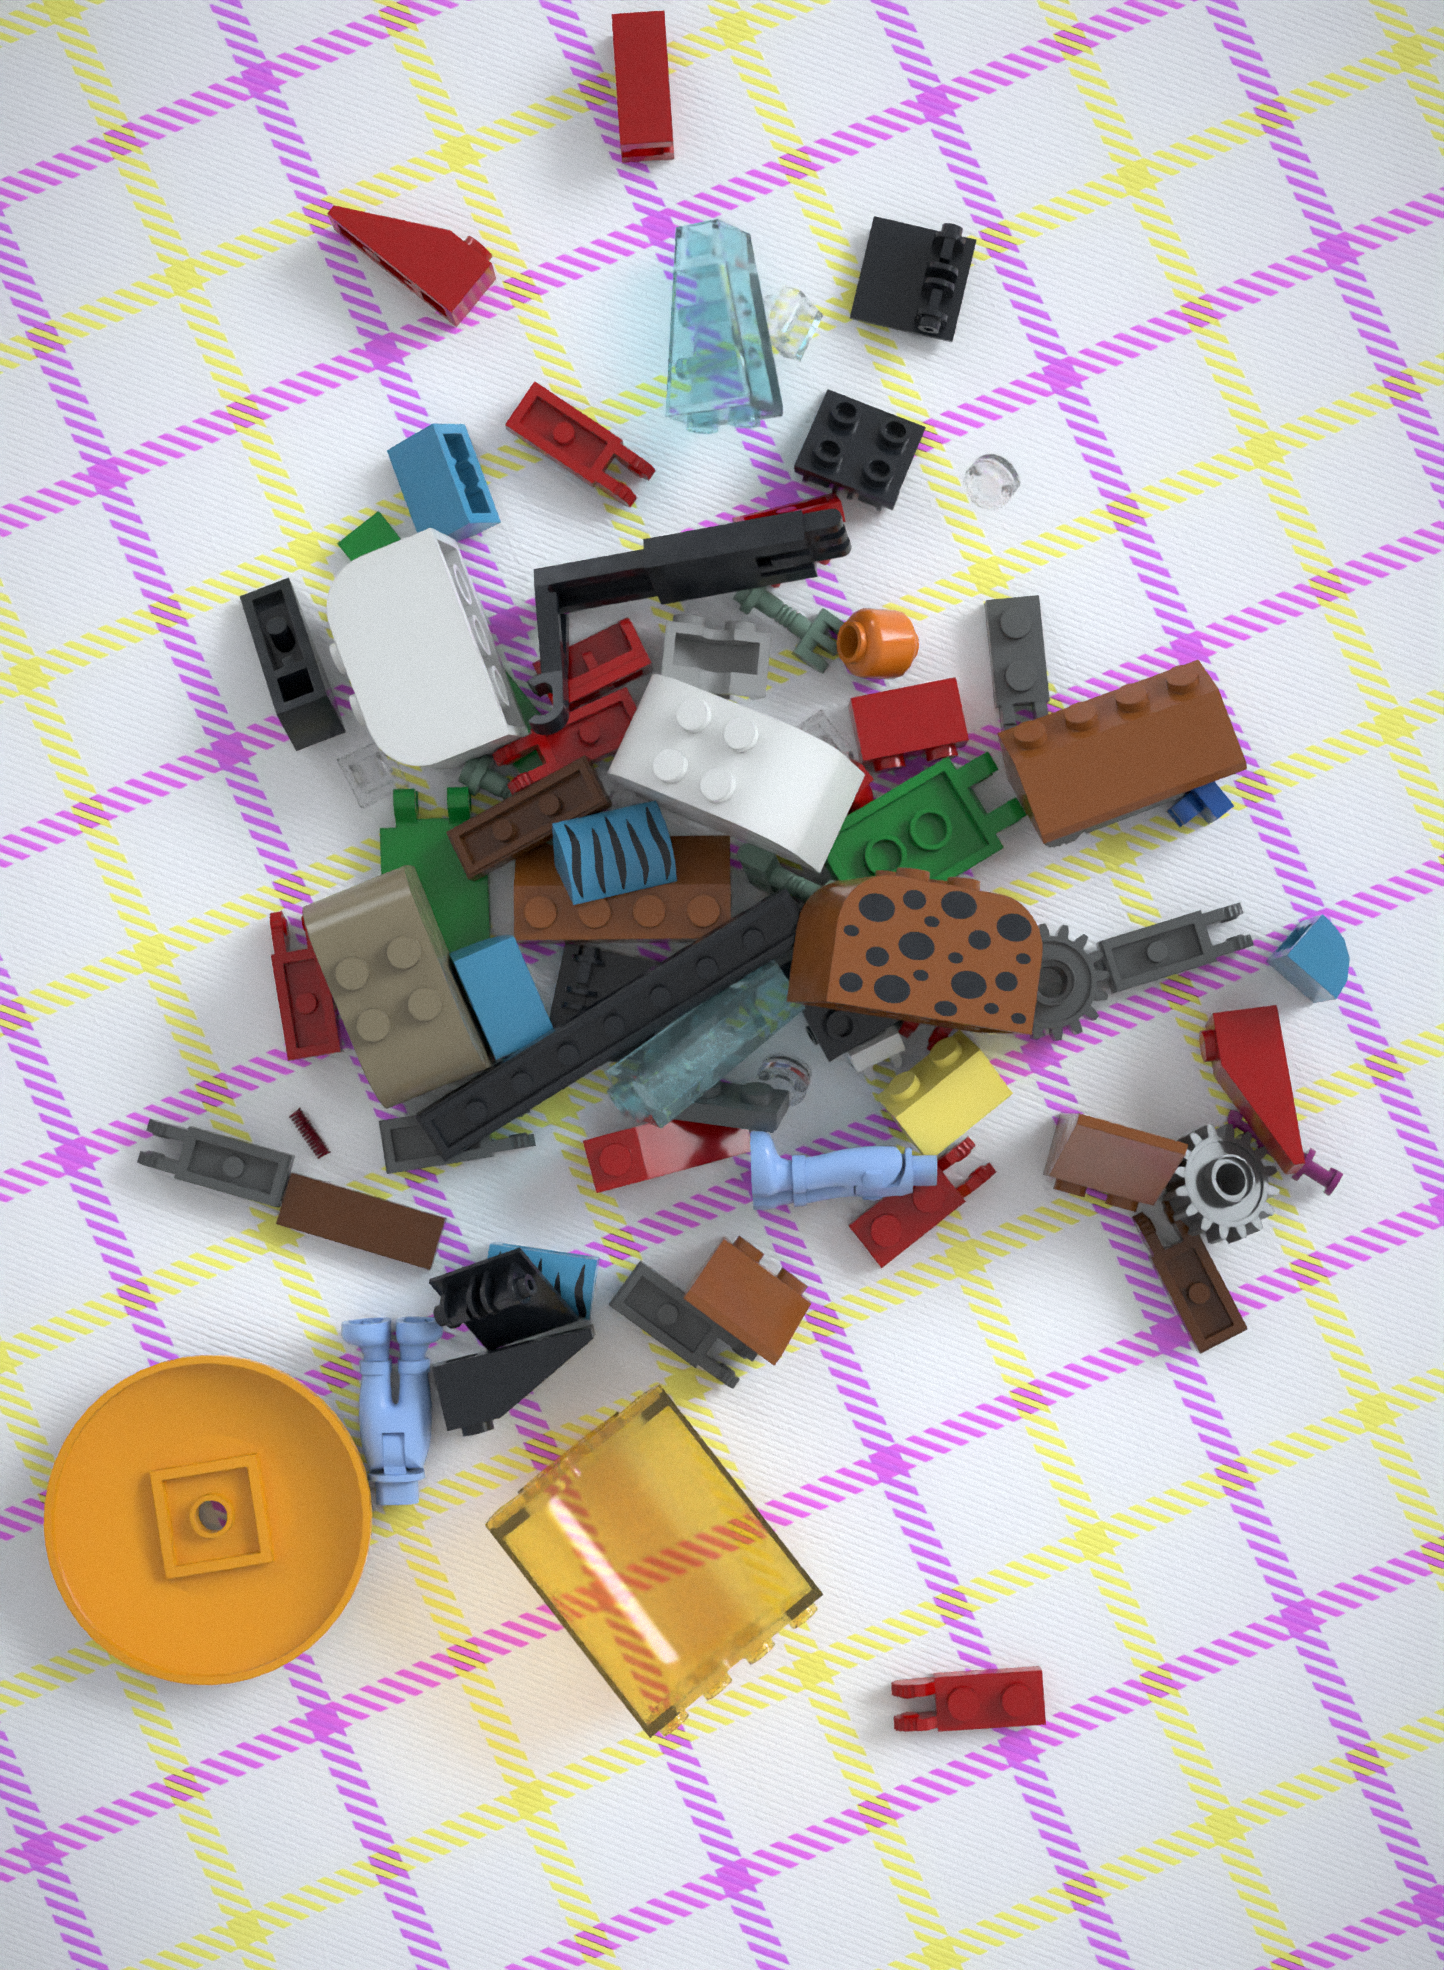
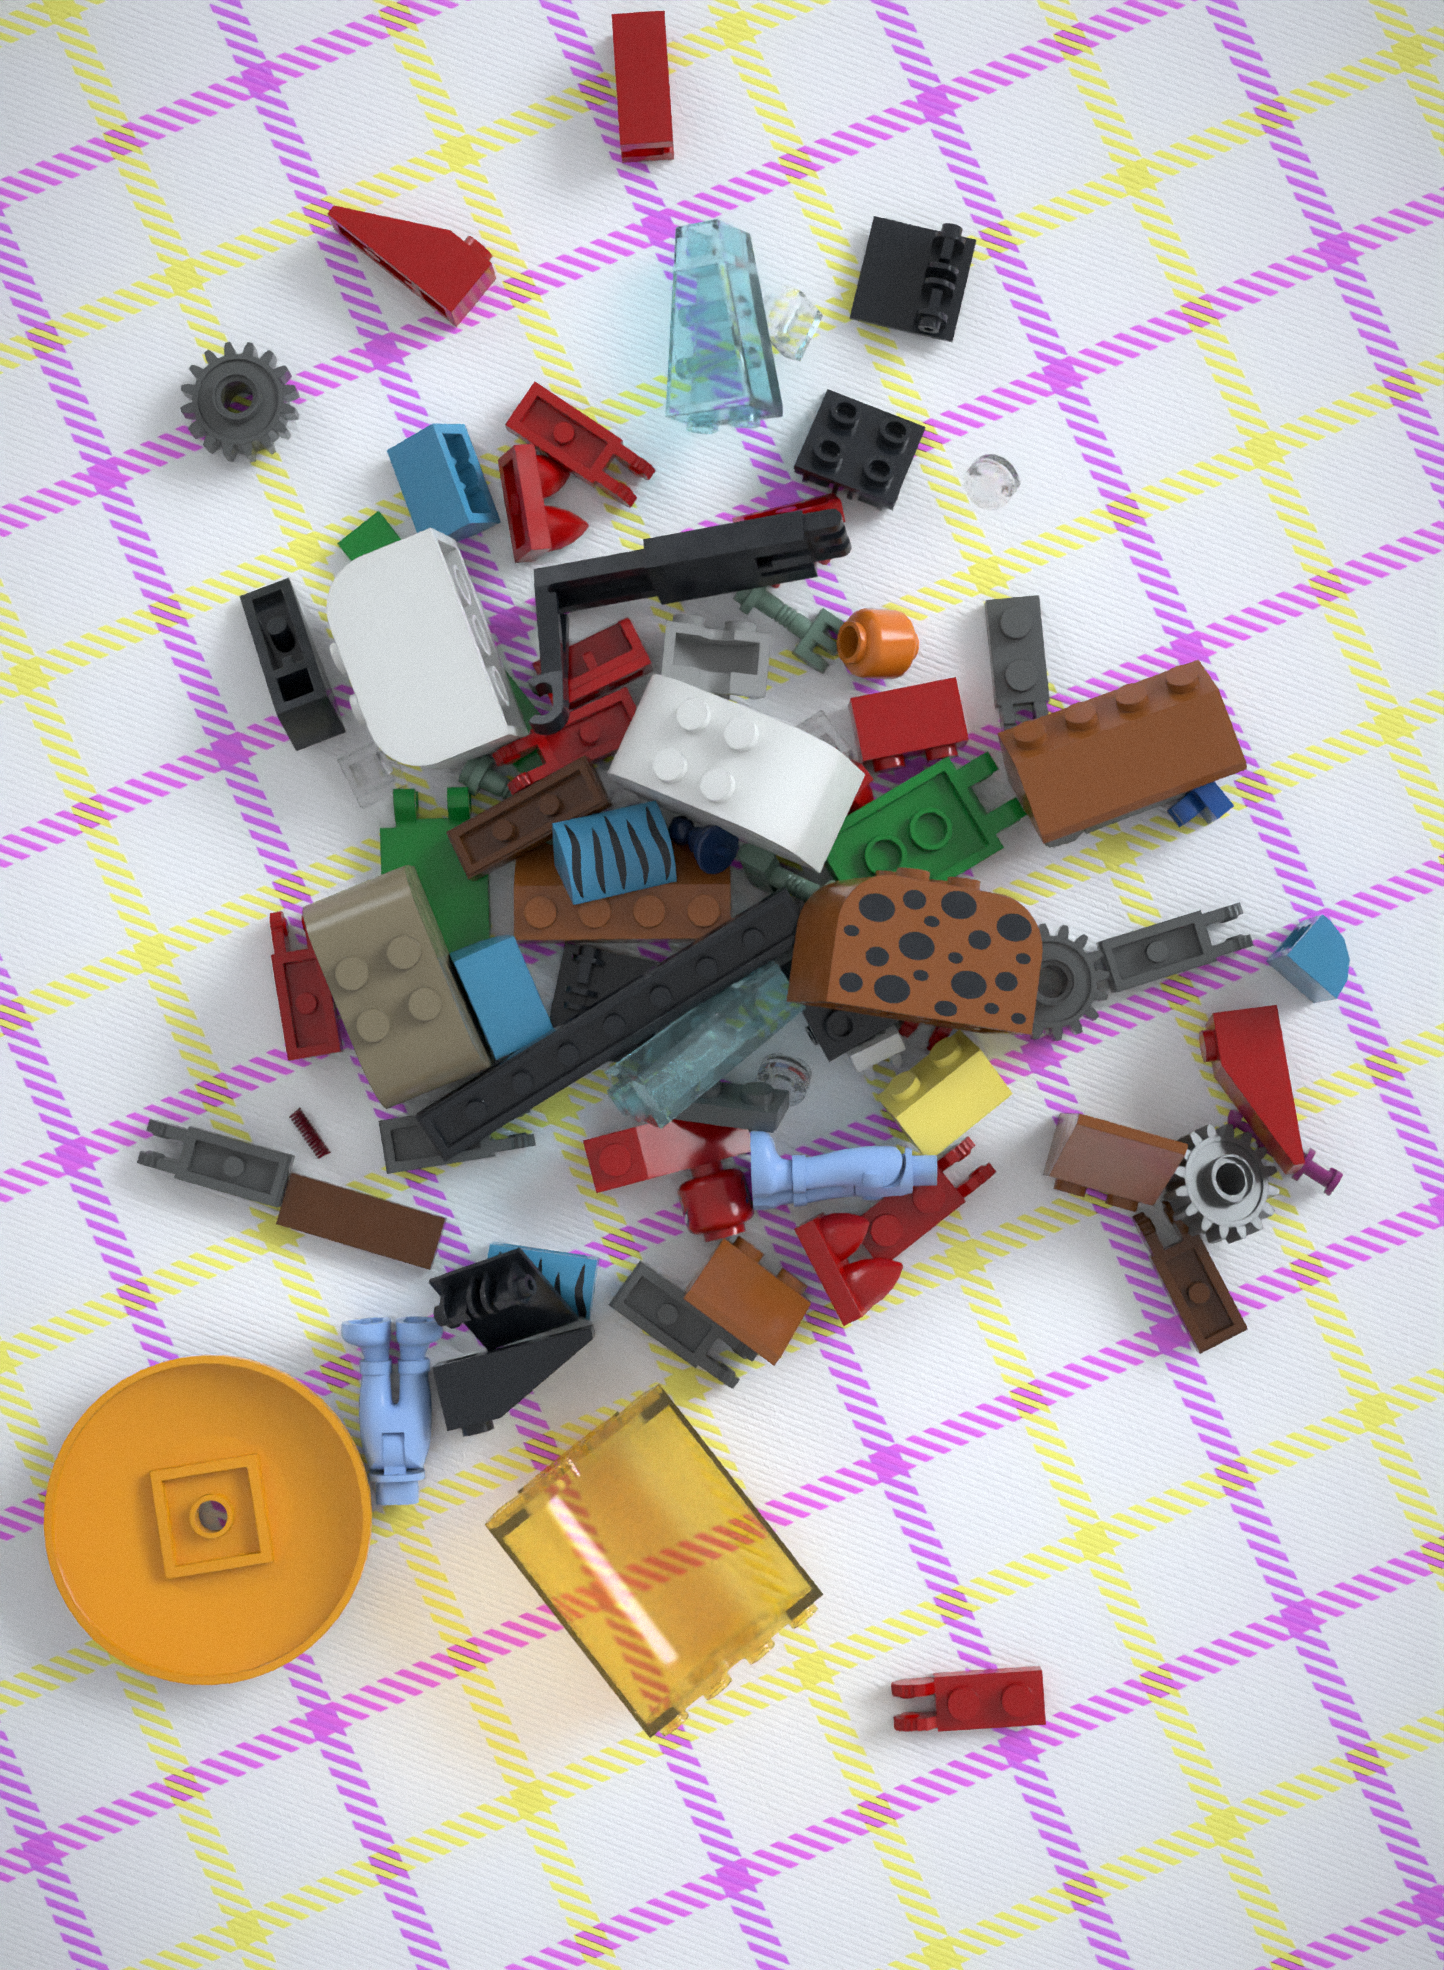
(221, 382): none -> dark grey gear
(532, 525): none -> red tile
(711, 844): none -> dark blue piece
(715, 1201): none -> red head
(850, 1286): none -> red tile

